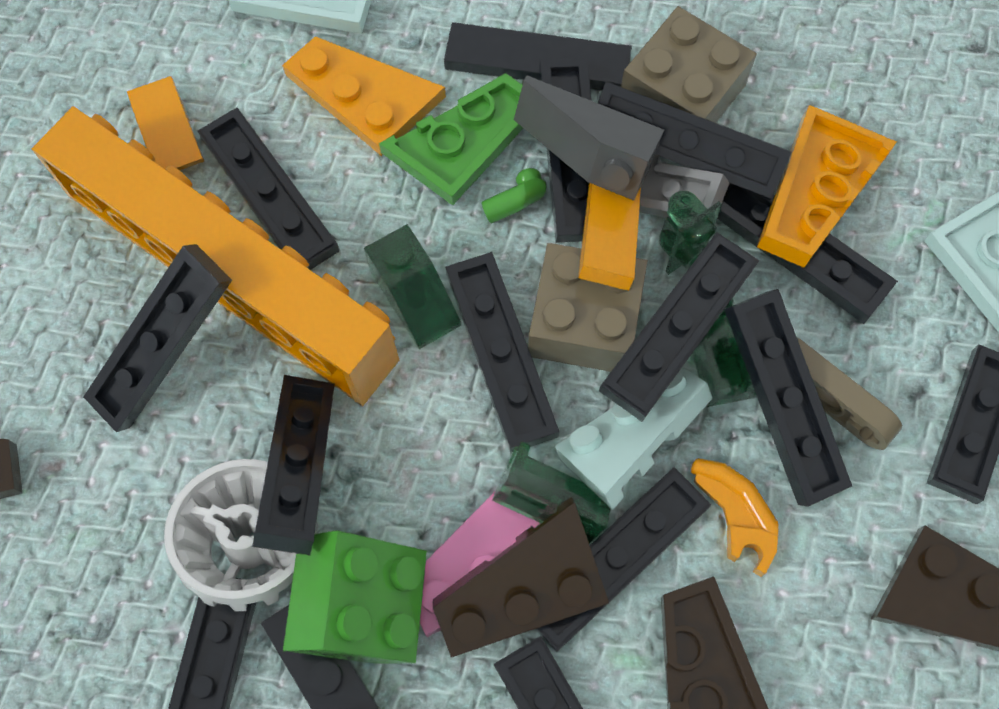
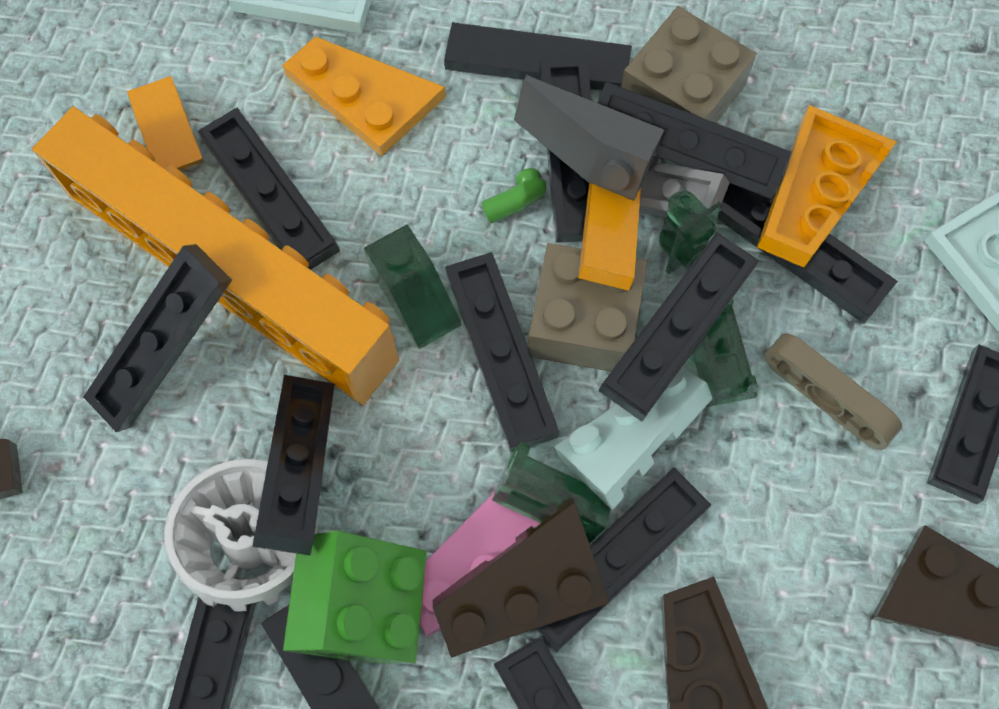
(460, 143): bright green wing -> none
(746, 512): light orange piece -> none
(788, 397): black plate -> none

